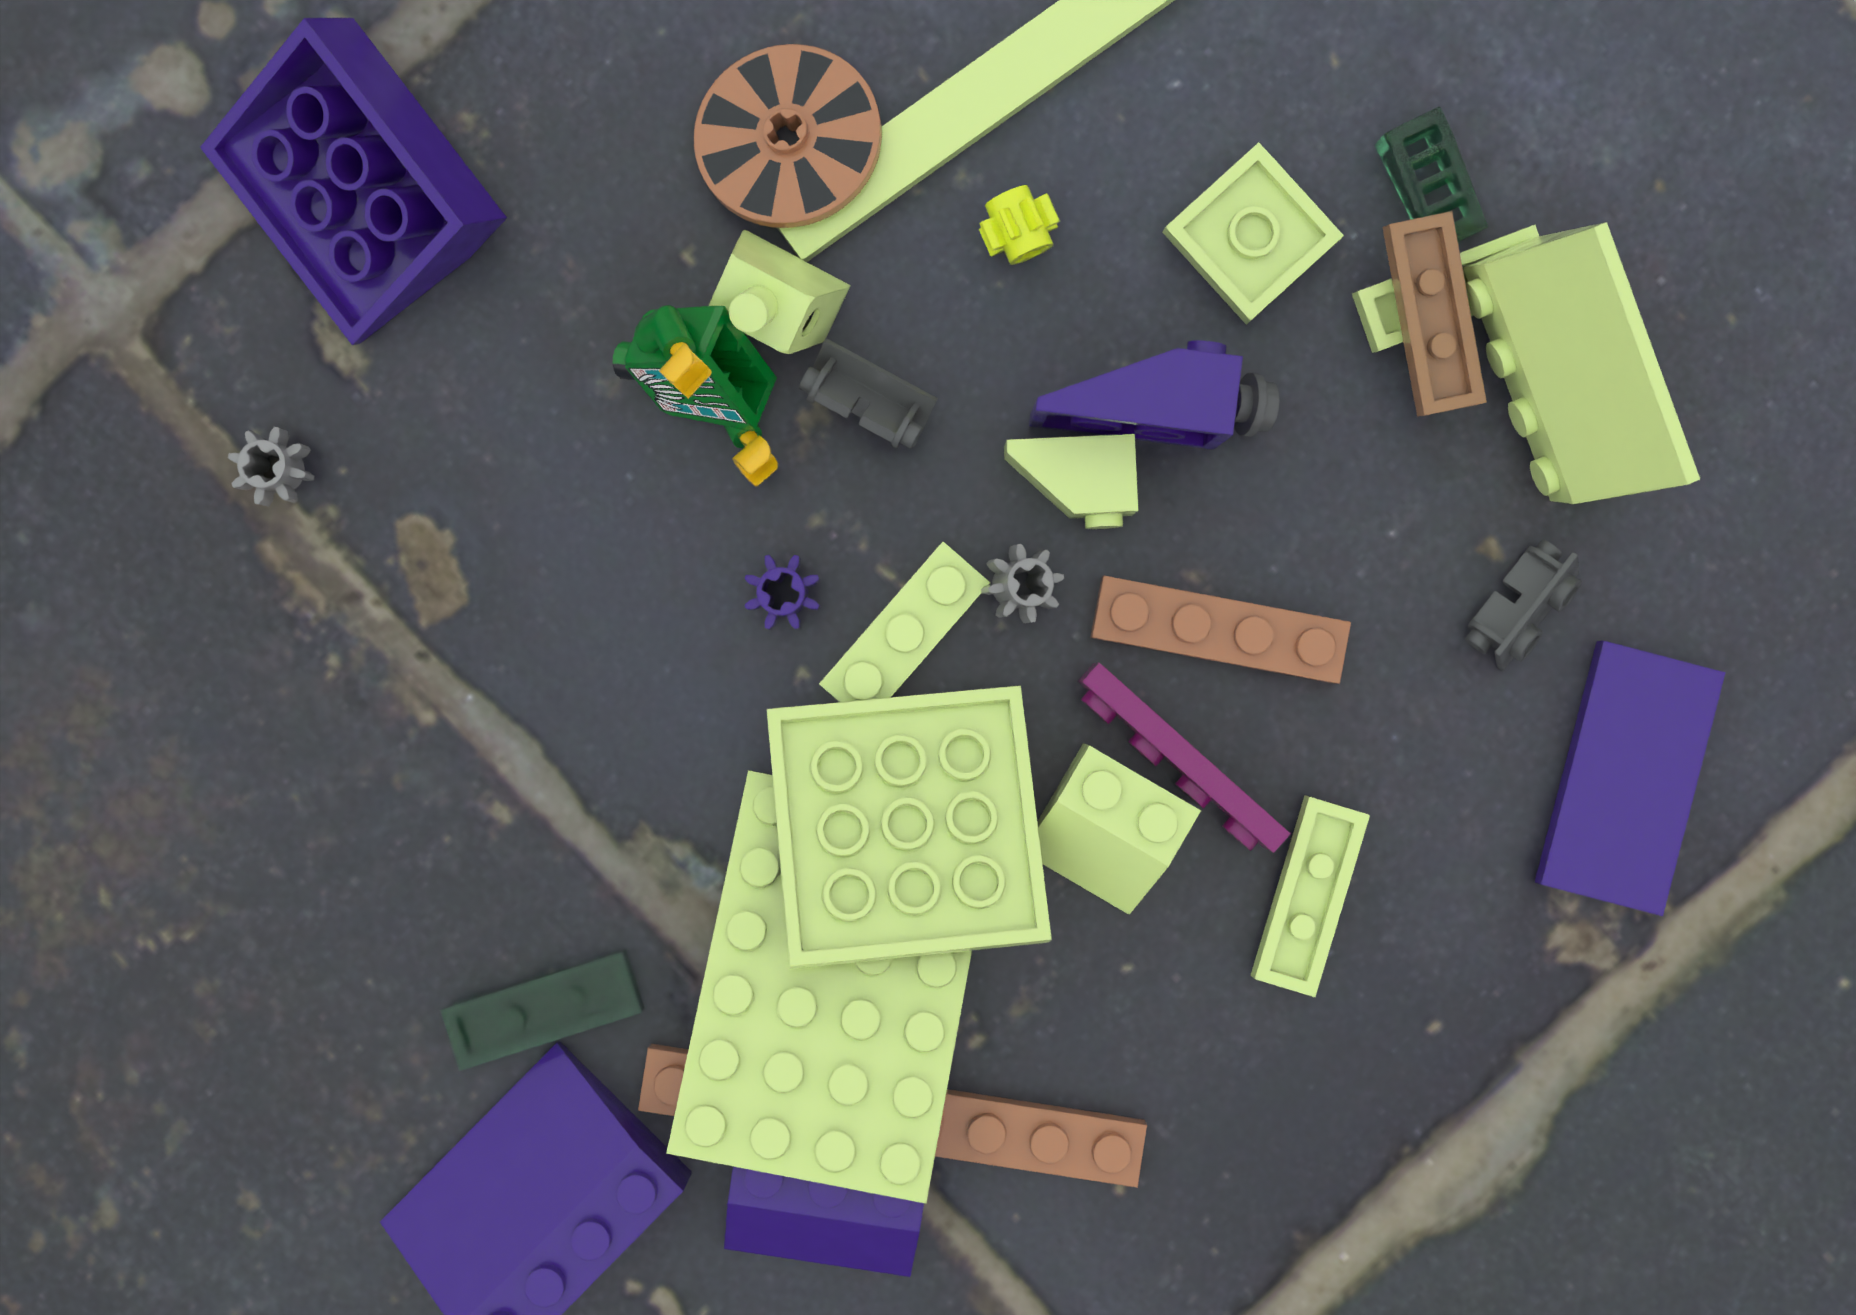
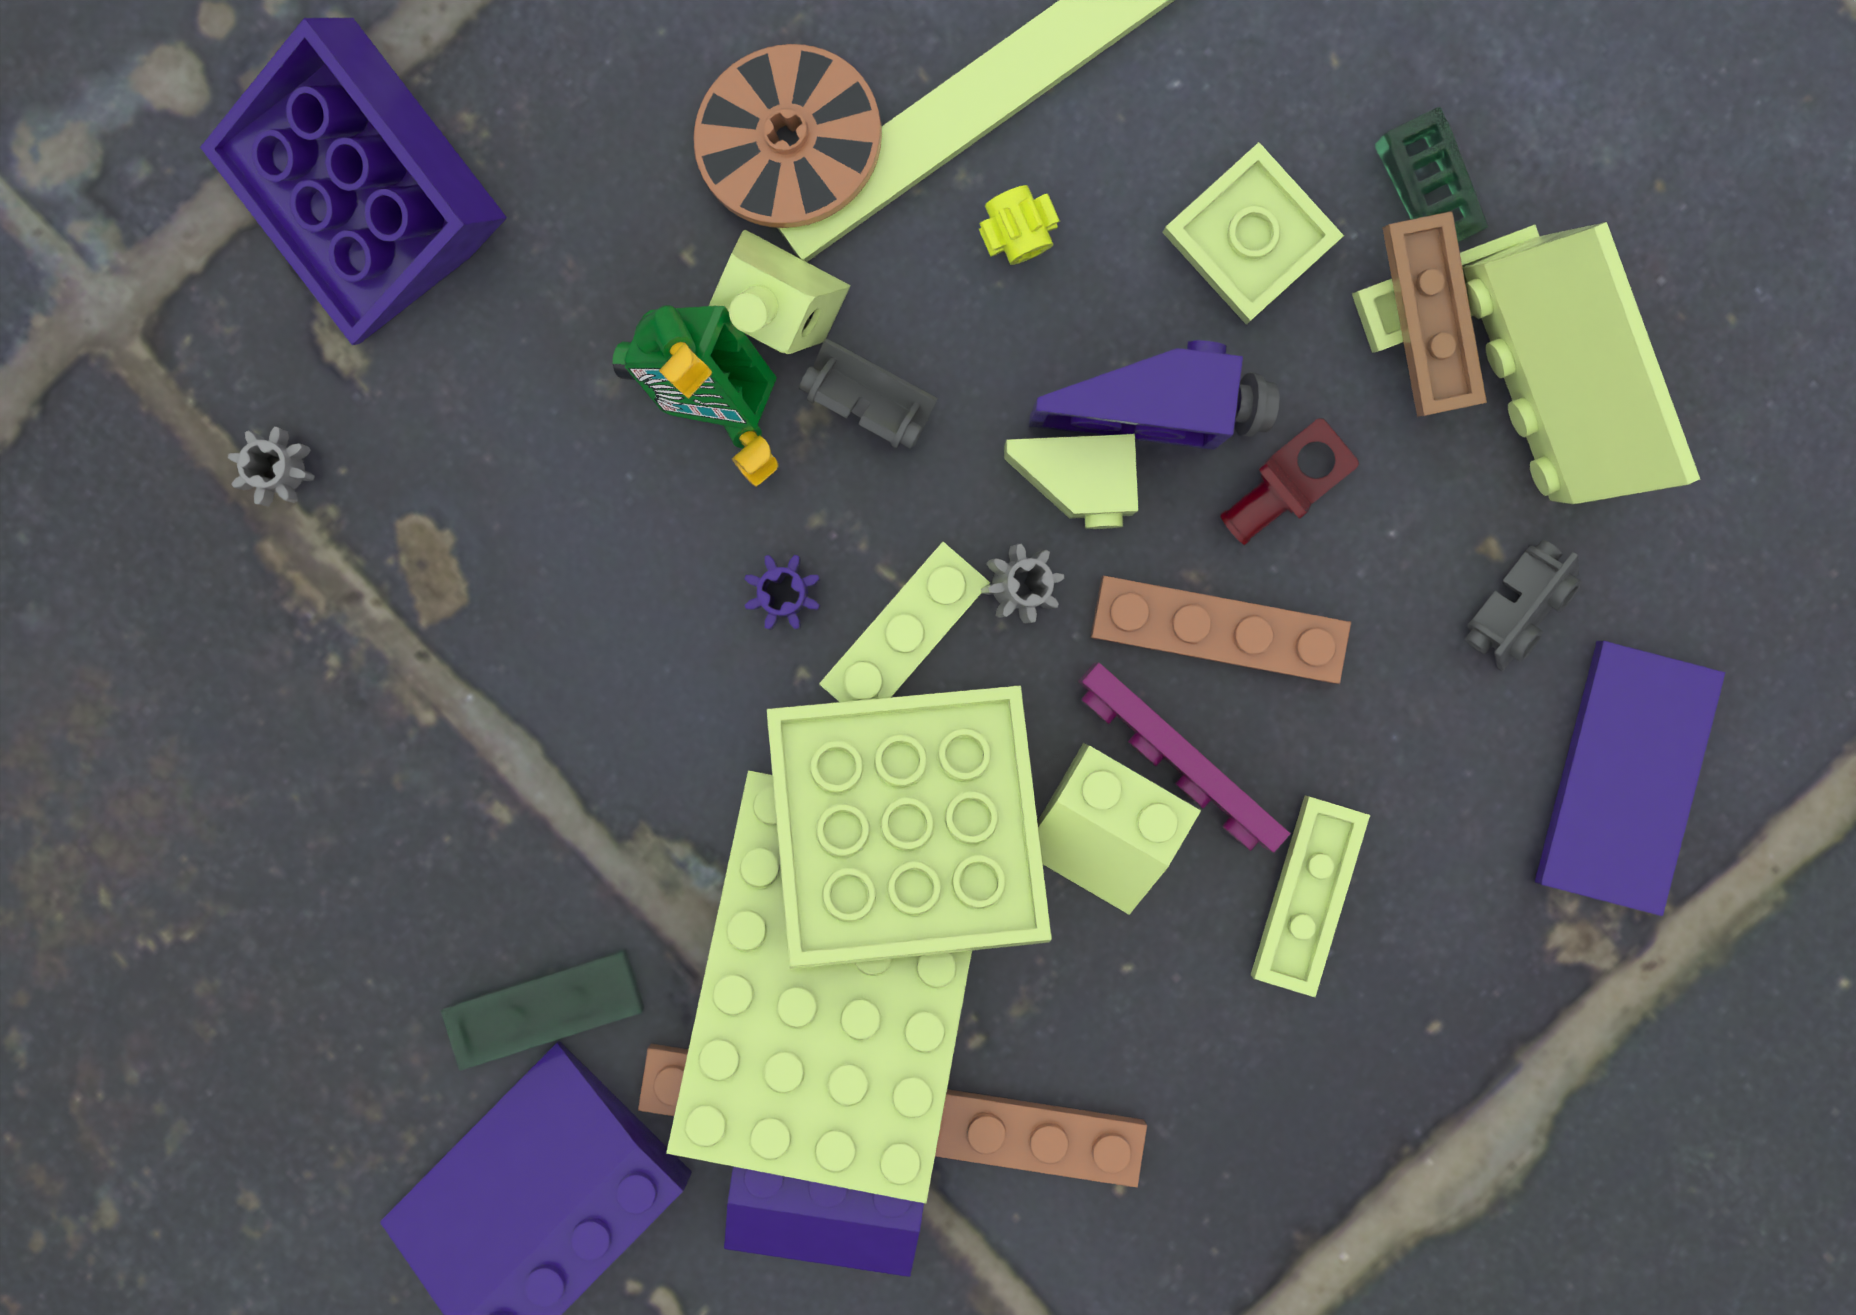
(1285, 484): none -> dark red bracket

